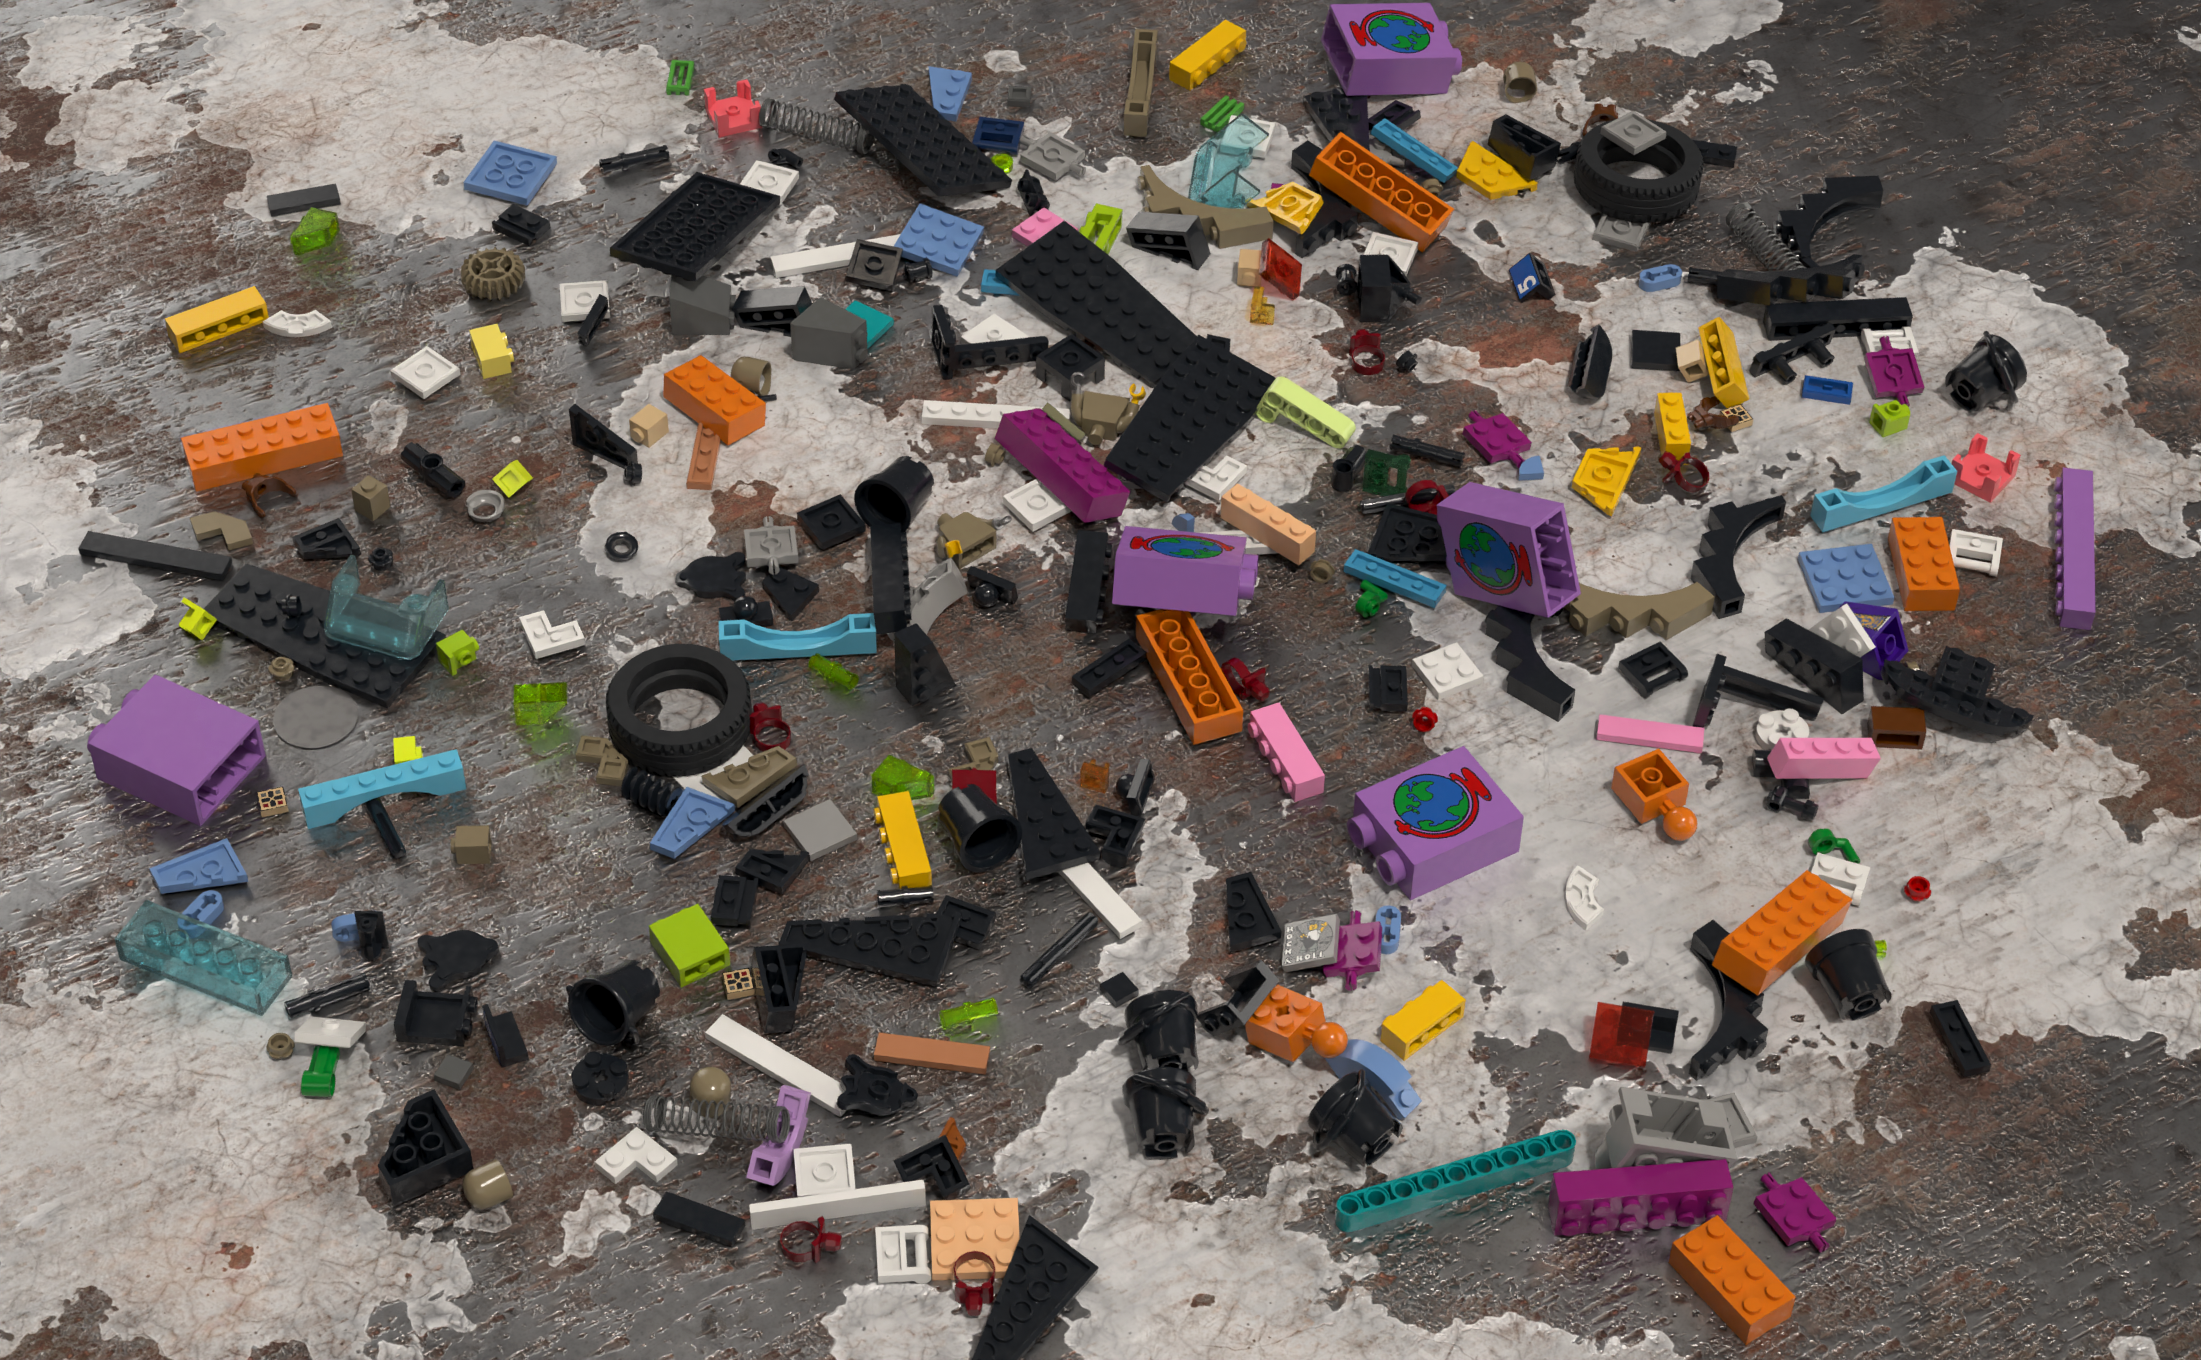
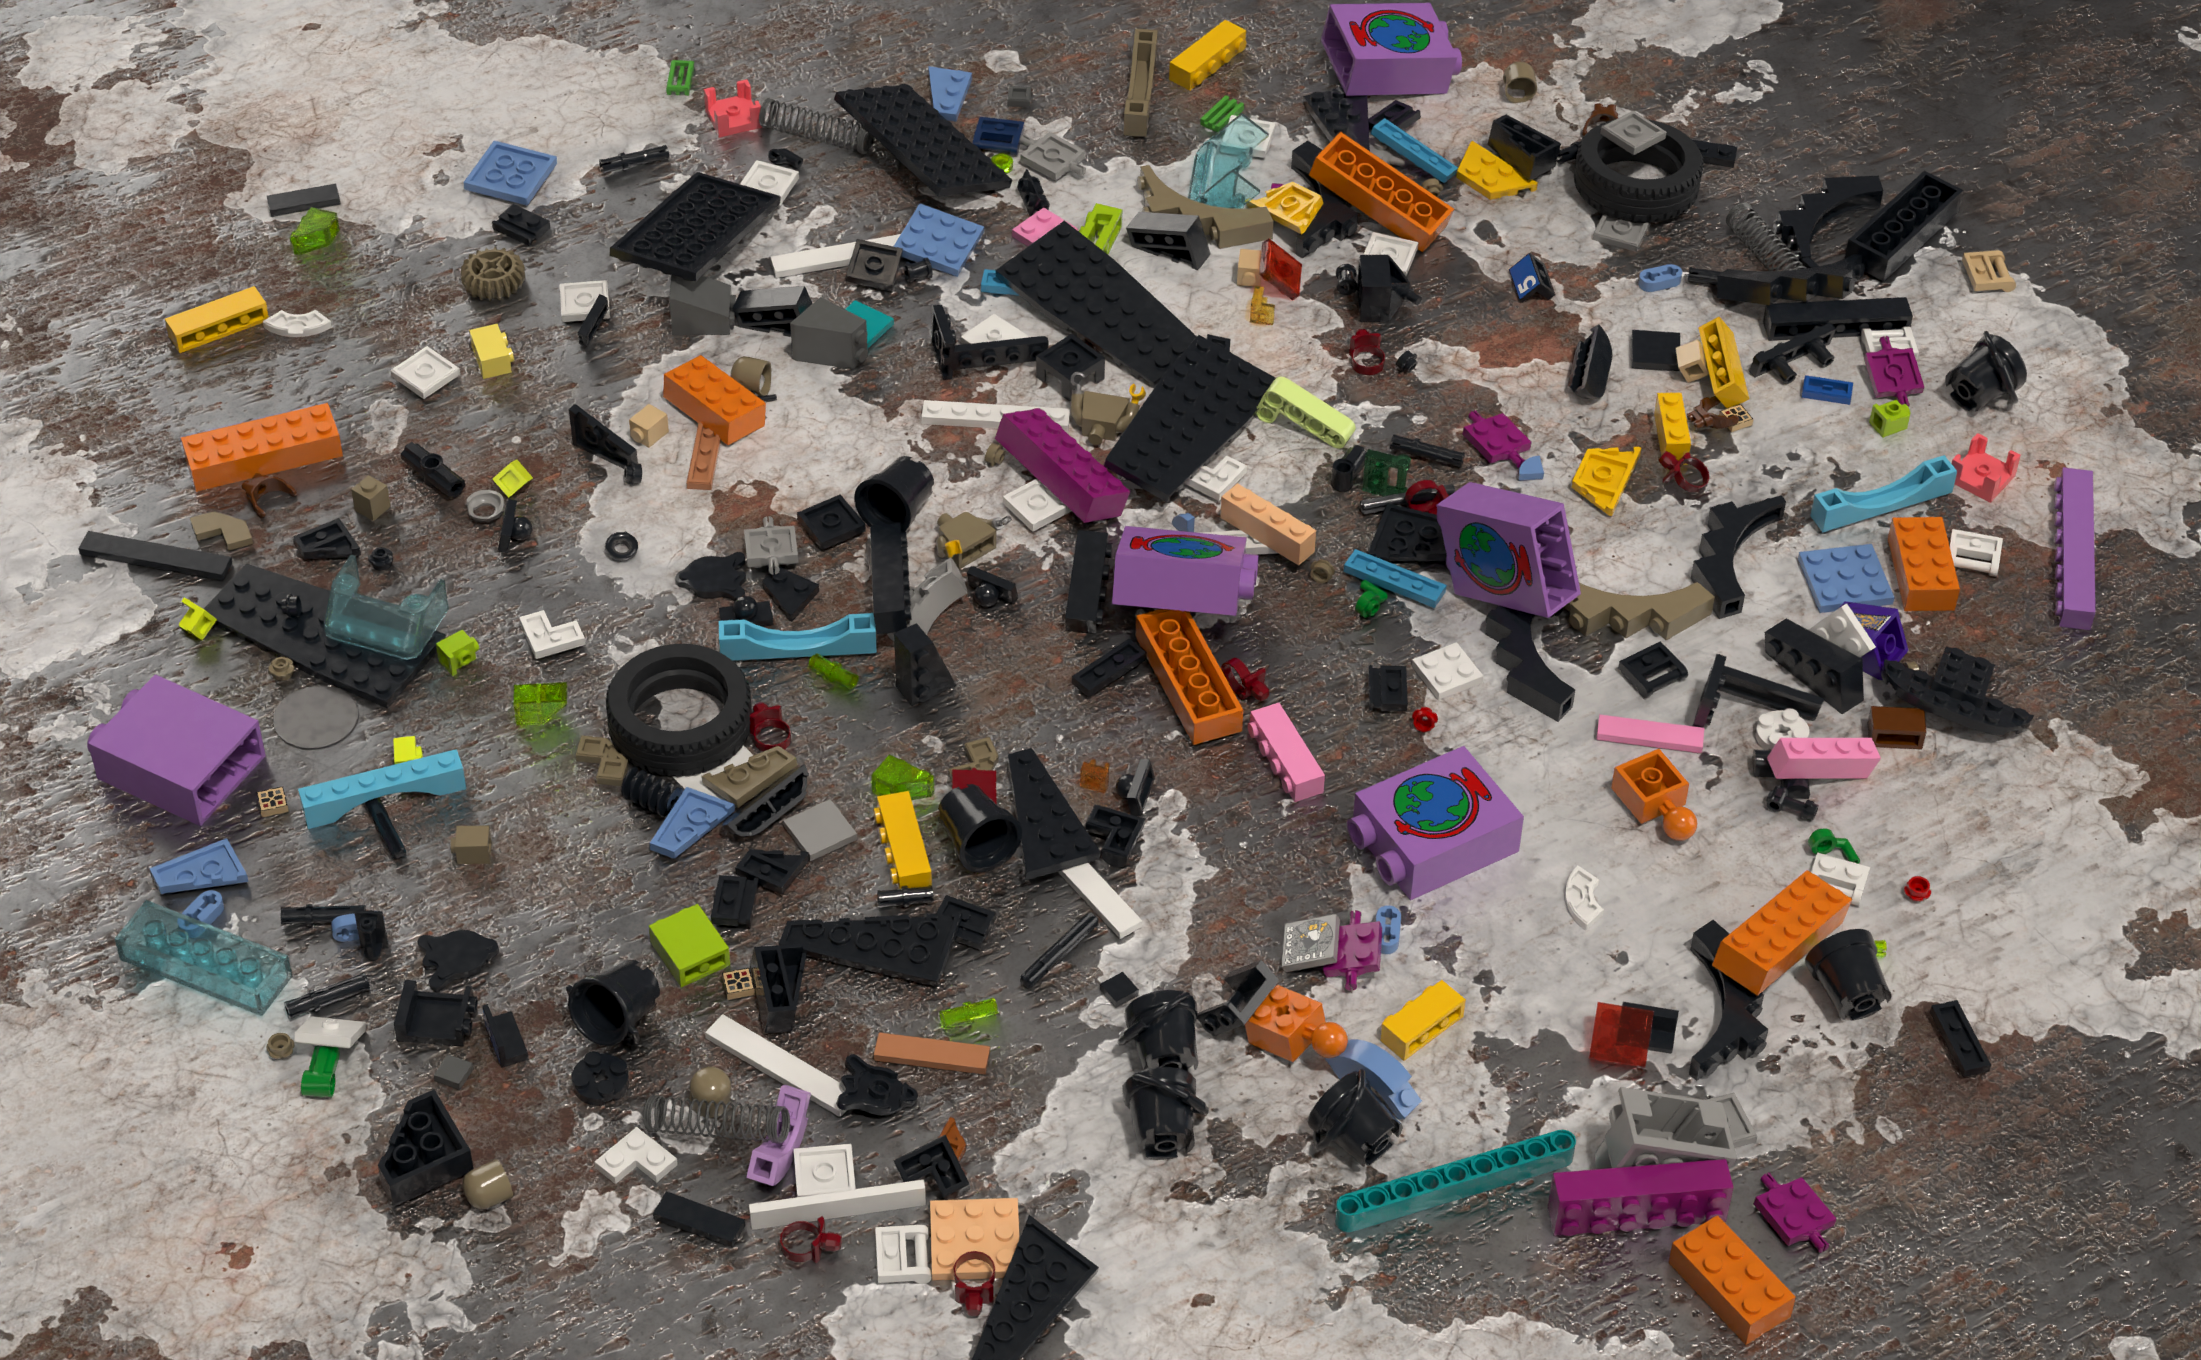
(314, 914): none -> black pin
(515, 527): none -> black tile
(1064, 422): olive tile -> none
(1248, 914): black wing -> none
(1905, 224): none -> black brick
(1982, 273): none -> tan plate

